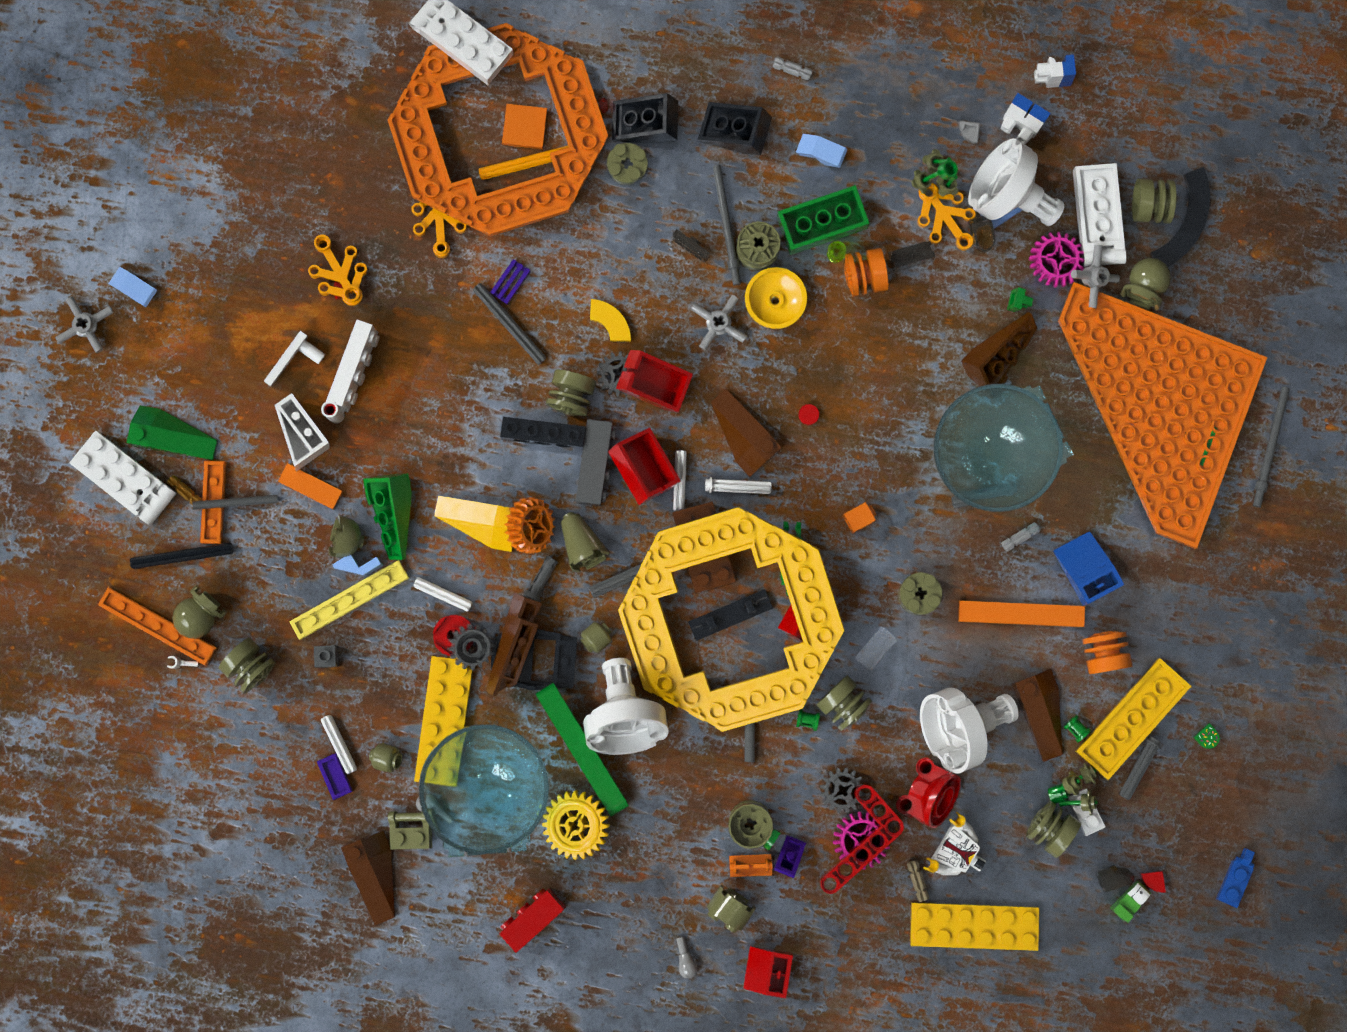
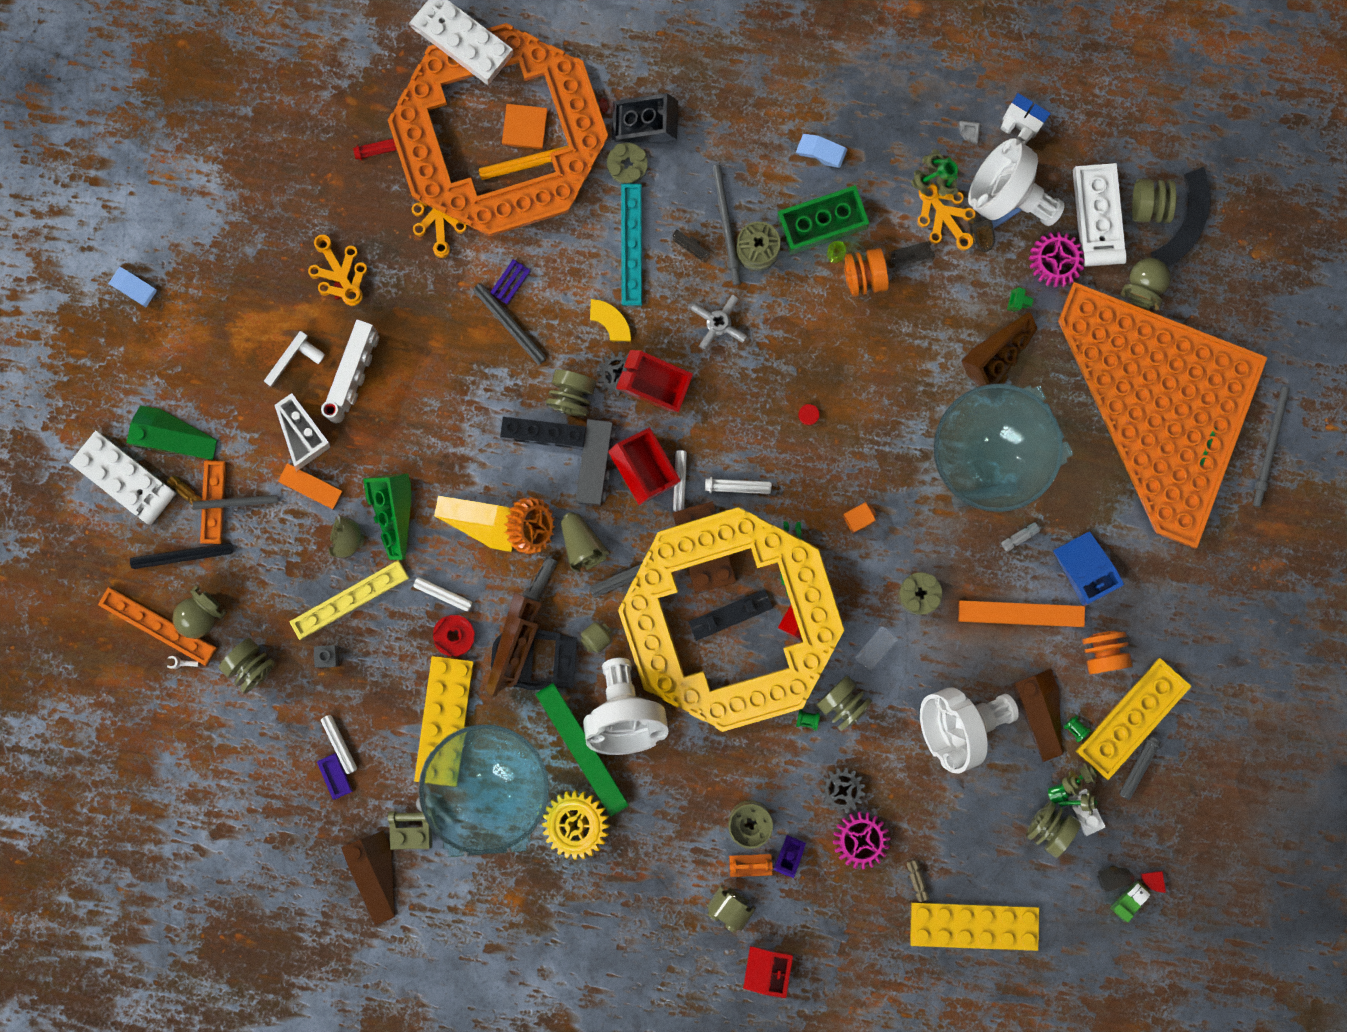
(91, 324): light grey bar -> none
(350, 565): light blue slope -> none
(374, 149): none -> red axle
(385, 757): olive head -> none
(481, 651): dark grey gear -> none
(531, 919): red piece -> none
(631, 244): none -> teal tile
(687, 965): light grey piece -> none
(735, 127): black slope -> none
(747, 438): reddish brown wedge -> none
(749, 749): dark grey piece -> none
(775, 834): green tile -> none
(778, 284): yellow dish -> none
(792, 68): light grey axle -> none
(872, 851): red beam -> none
(931, 794): red piece -> none
(956, 850): white torso -> none
(1056, 73): white hips -> none
(1095, 276): light grey bar -> none
(1207, 737): green tile -> none
(1236, 879): blue hinge -> none

